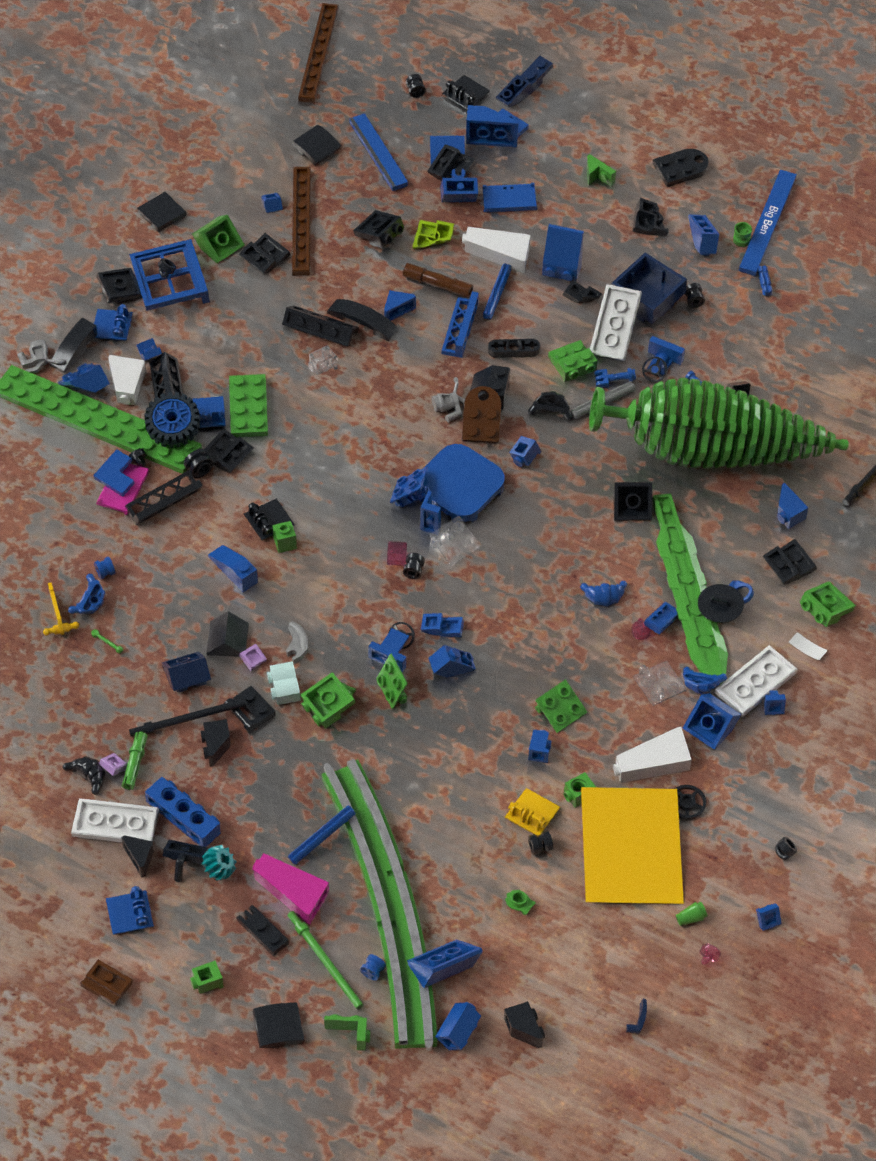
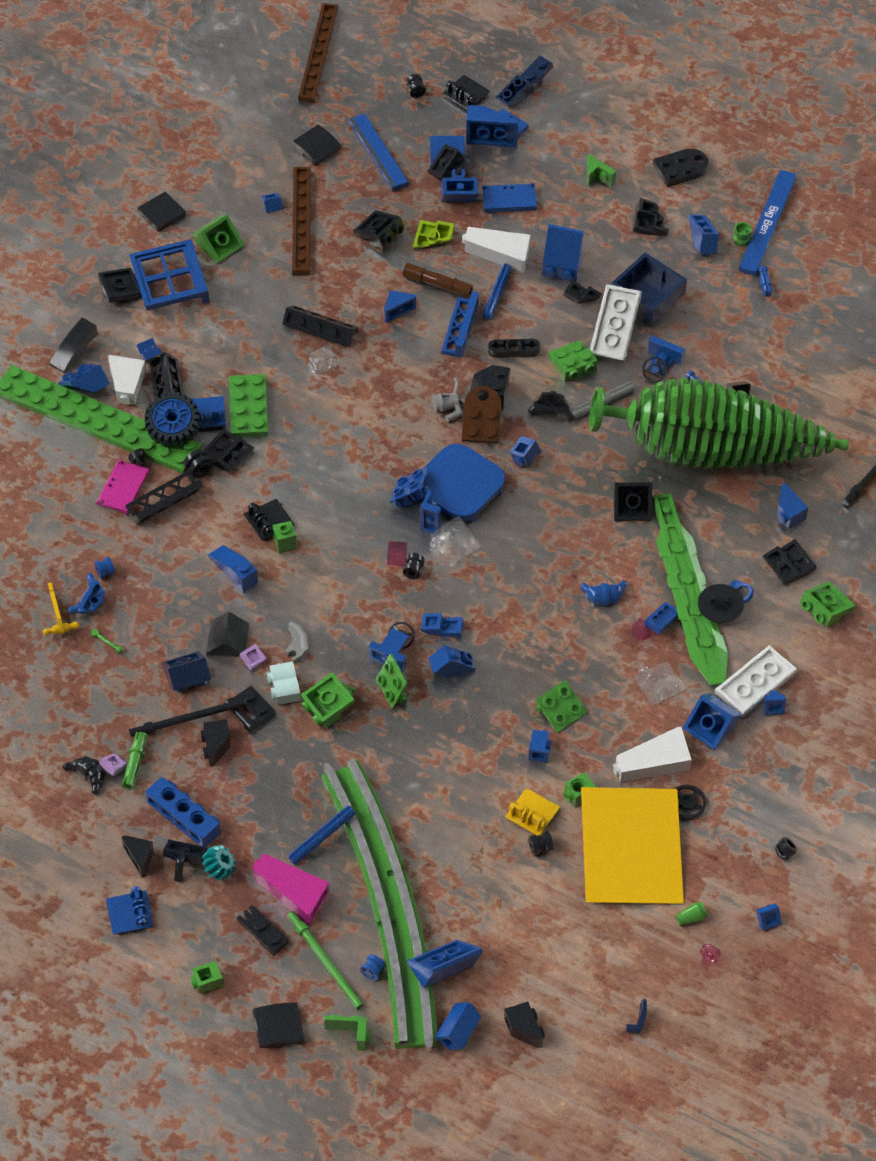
(38, 351): light grey piece -> none
(106, 982): reddish brown plate -> none
(111, 473): blue tile -> none
(113, 323): blue hinge -> none
(113, 820): white plate -> none
(166, 266): black tile -> none
(265, 253): black slope -> none
(363, 315): black slope -> none
(519, 901): bright green animal -> none
(603, 378): blue hinge -> none
(694, 295): black wheel -> none
(701, 682): blue piece -> none
(807, 646): white sticker -> none

